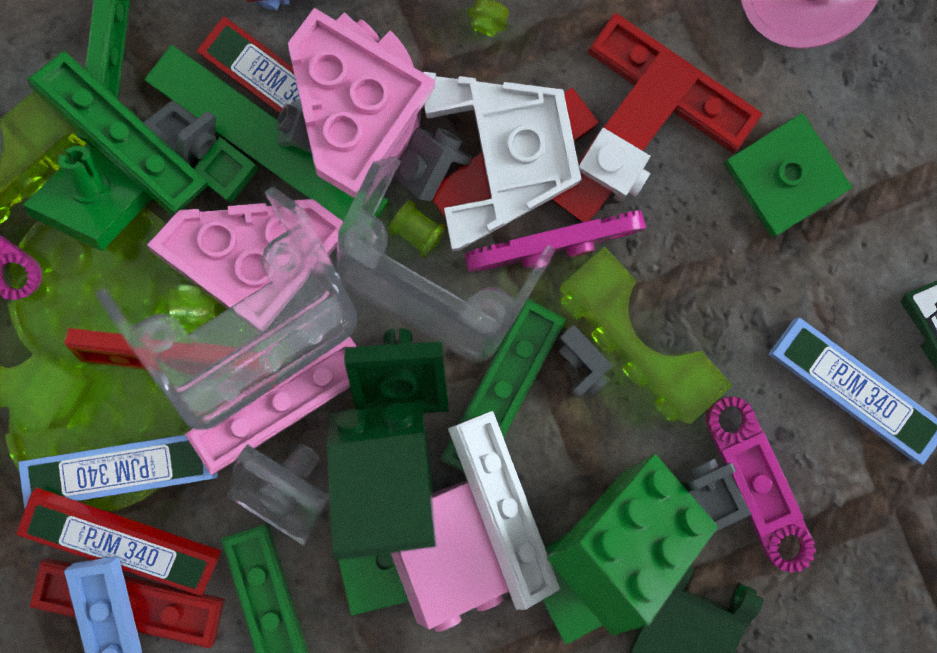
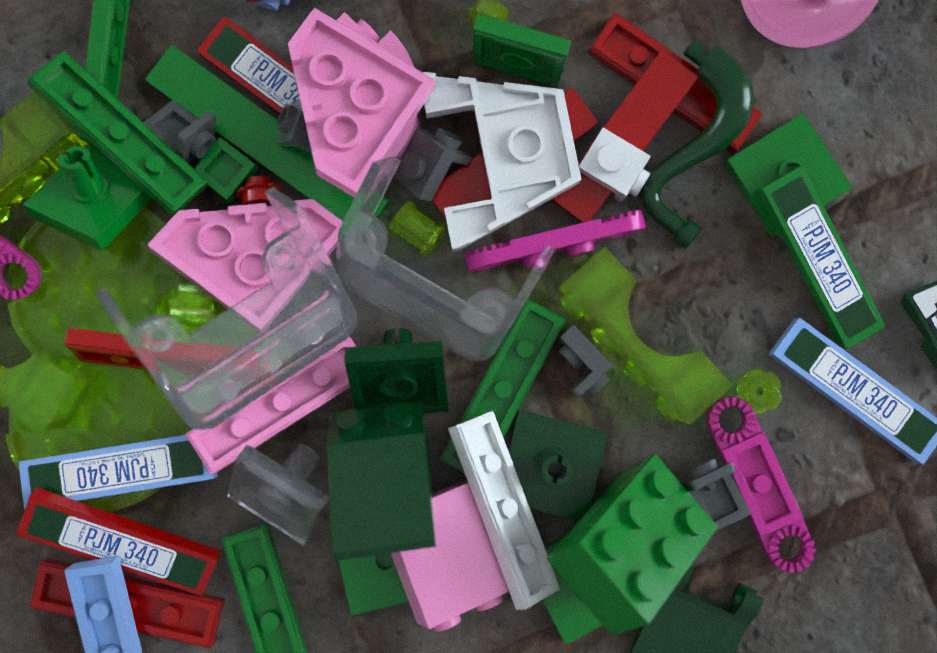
(255, 190): none -> red plate
(519, 50): none -> green plate
(556, 463): none -> dark green tile
(733, 110): none -> dark green animal
(758, 378): none -> clear neon green plate
(821, 257): none -> tile

